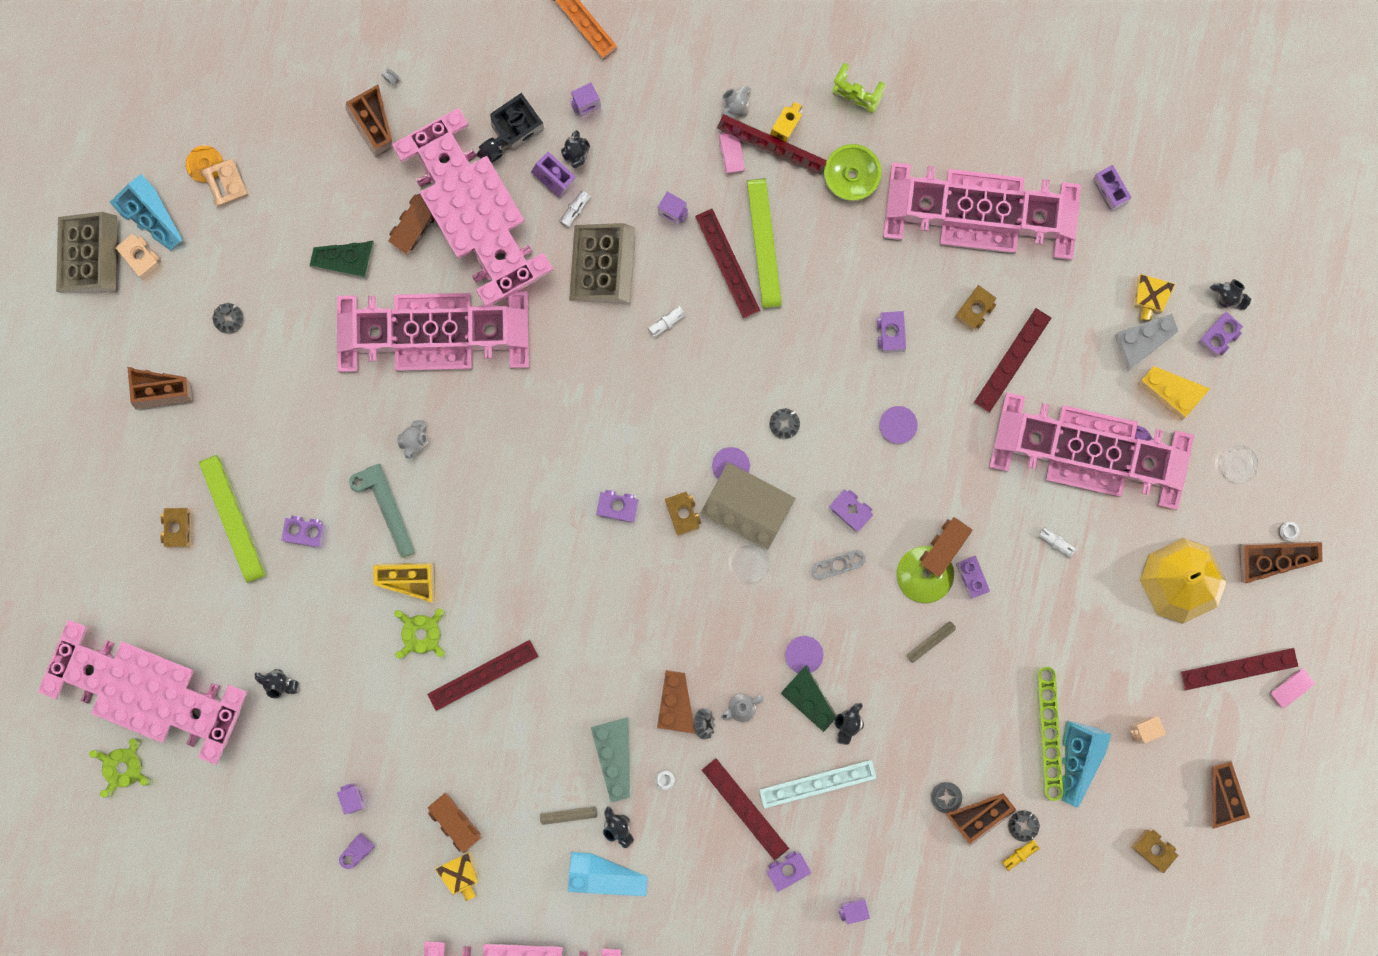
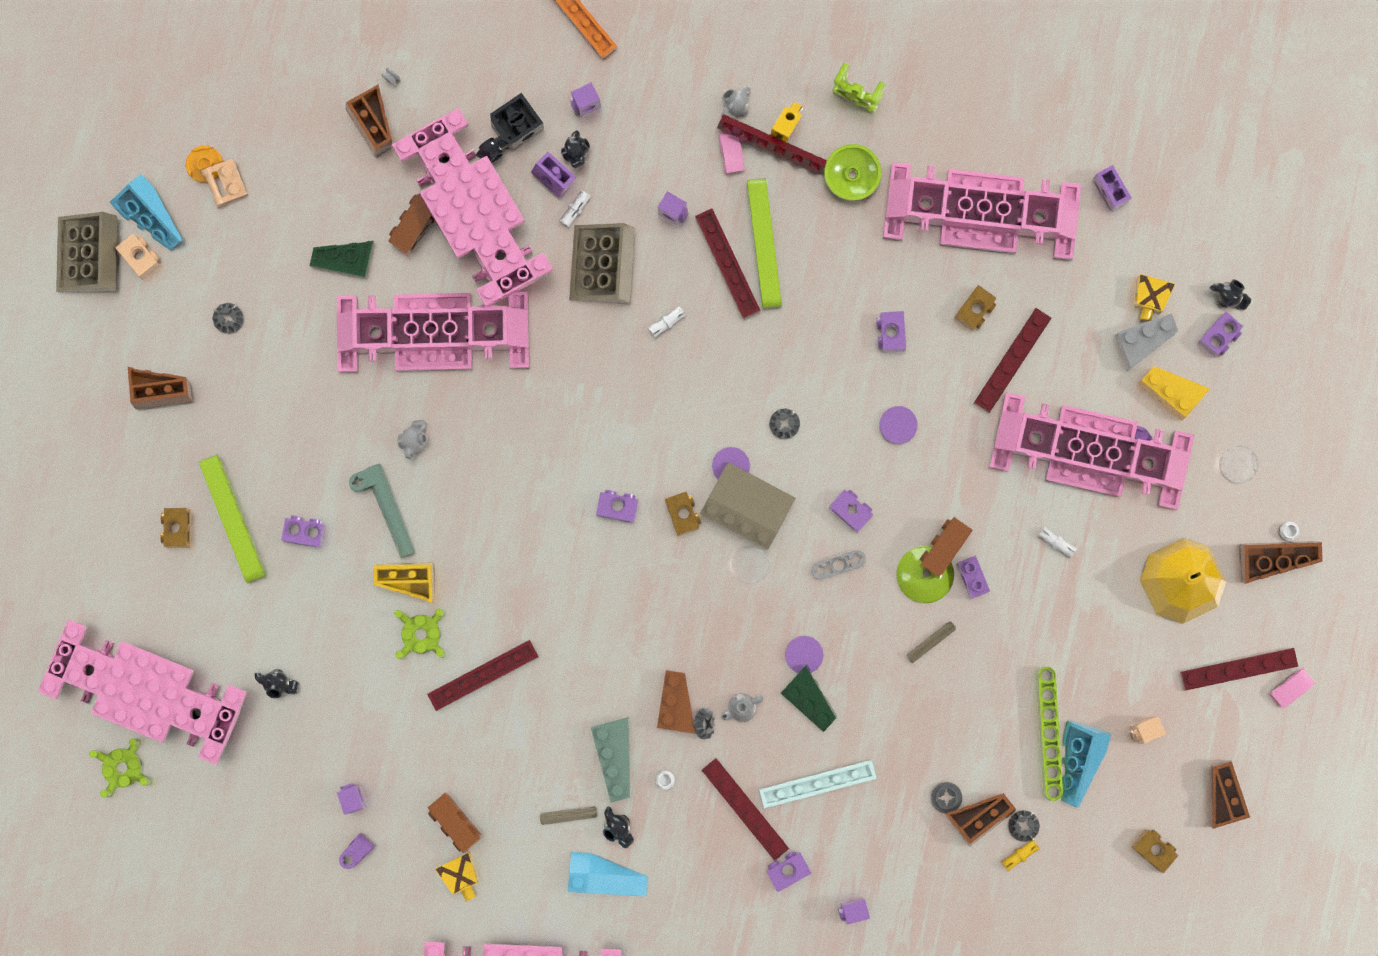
(849, 723): black piece -> none

